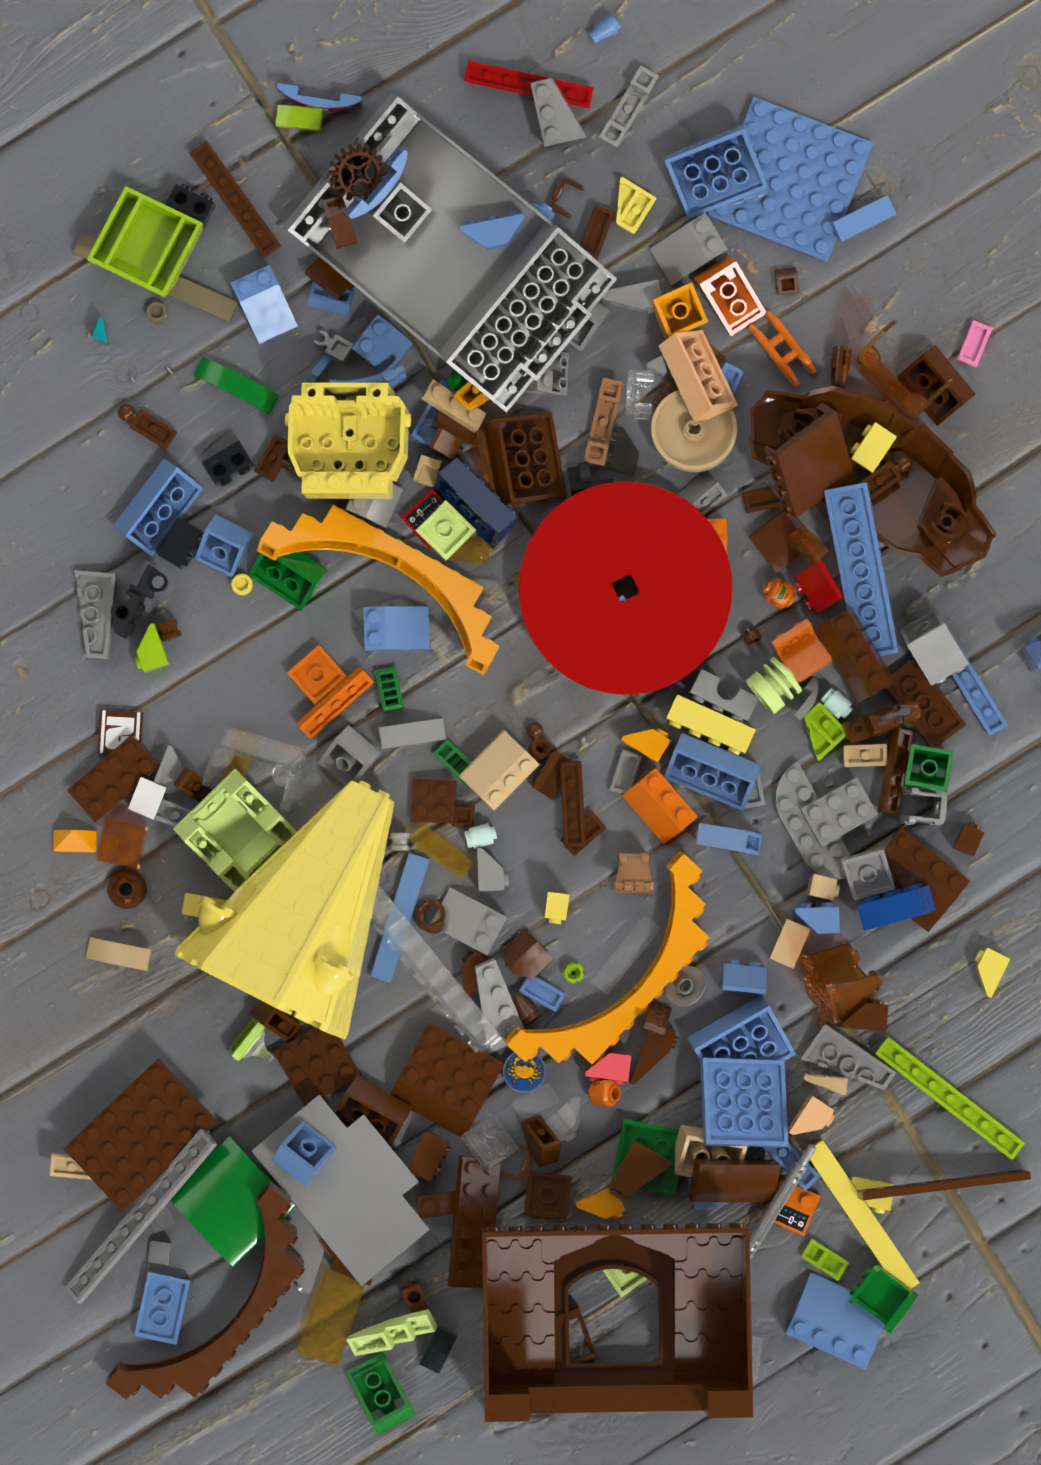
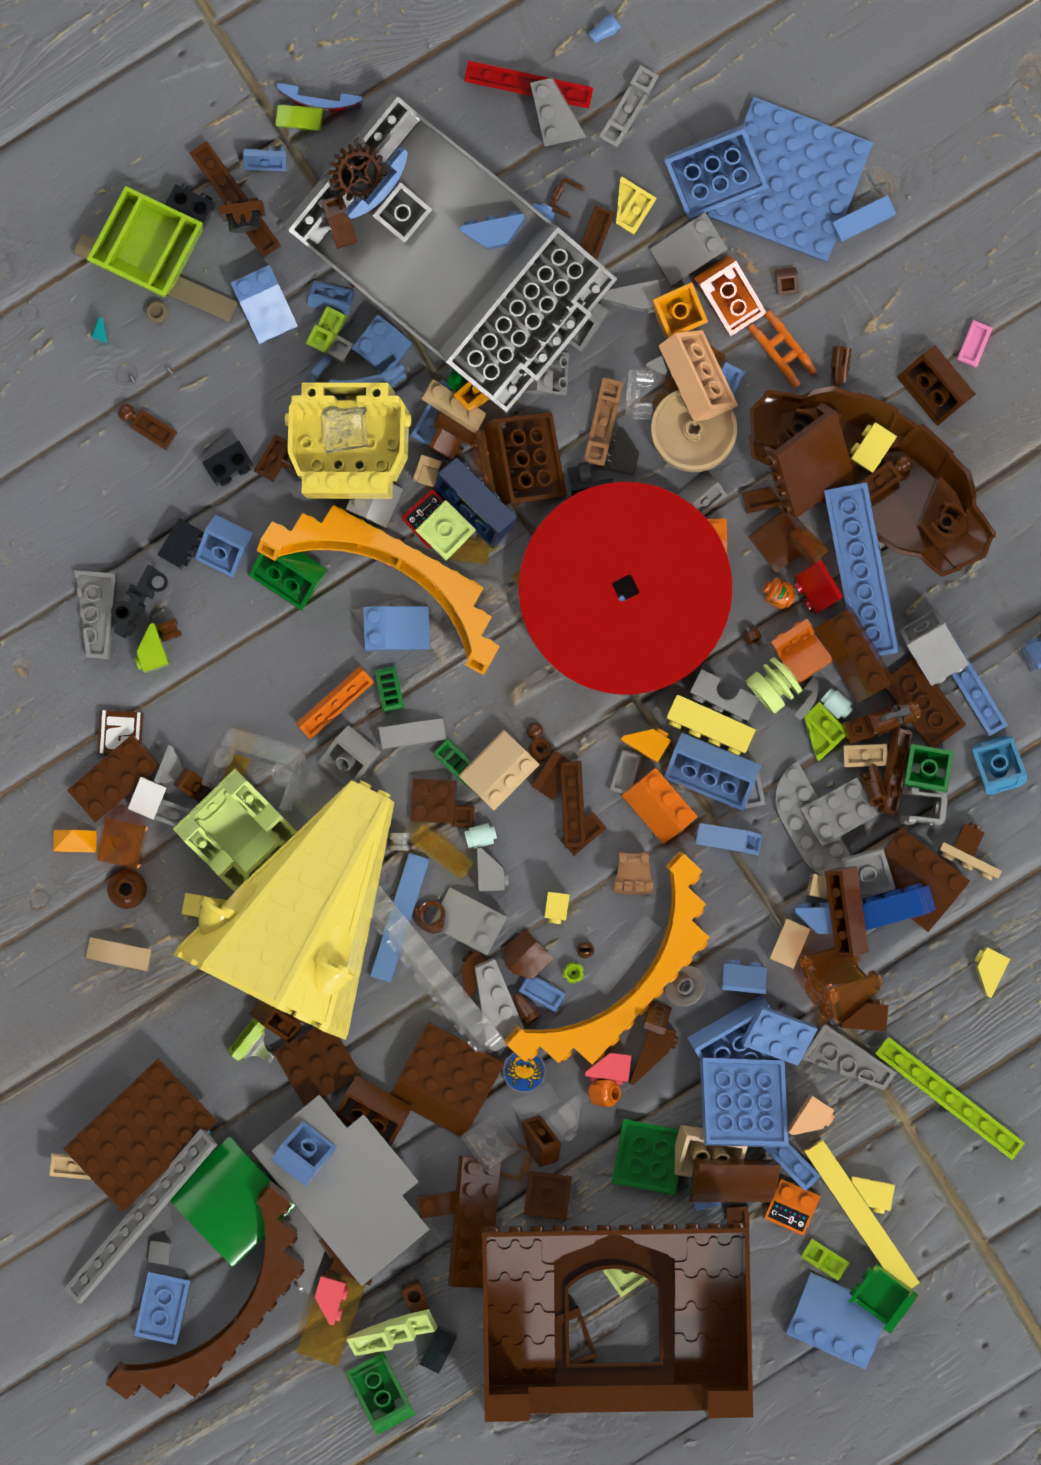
(158, 507): medium blue slope -> none
(236, 384): green slope -> none
(242, 584): light yellow tile -> none
(243, 216): none -> reddish brown piece
(265, 160): none -> medium blue plate
(317, 675): orange plate -> none
(326, 330): none -> lime slope
(328, 278): reddish brown tile -> none
(329, 1296): none -> coral slope
(343, 428): none -> clear slope
(428, 1155): reddish brown brick -> none
(585, 944): none -> reddish brown hinge
(602, 1205): light orange slope -> none
(636, 1170): reddish brown slope -> none
(738, 1213): none -> reddish brown slope
(779, 1035): none -> medium blue plate
(780, 1199): light grey axle -> none
(834, 1083): tan slope -> none
(846, 911): none -> reddish brown brick
(873, 786): none -> reddish brown hinge
(887, 385): clear orange windscreen -> none
(944, 1184): reddish brown tile -> none
(968, 861): none -> tan plate
(999, 764): none -> dark azure slope

